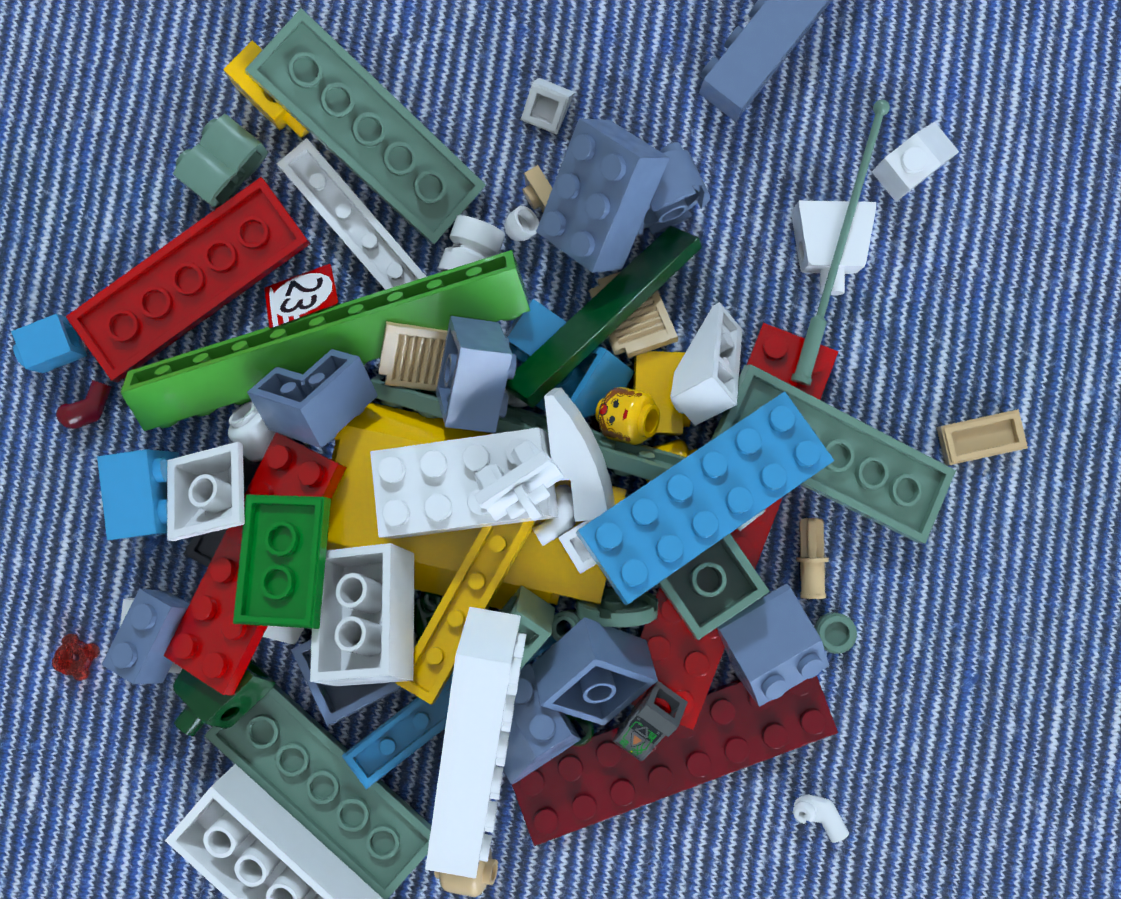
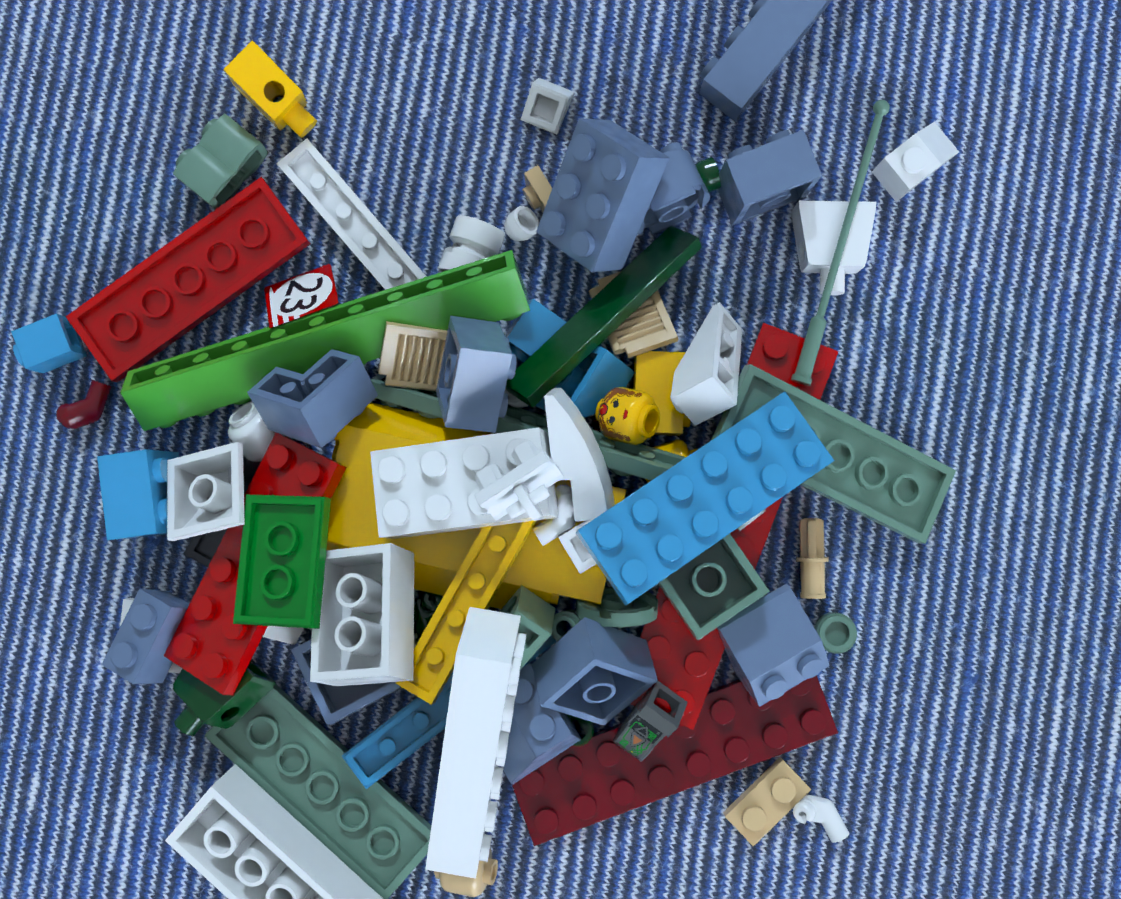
(64, 661): clear red plate -> none
(364, 126): sand green plate -> none
(709, 173): none -> dark green hinge
(766, 801): none -> tan plate
(767, 176): none -> sand blue brick
(982, 437): tan tile -> none

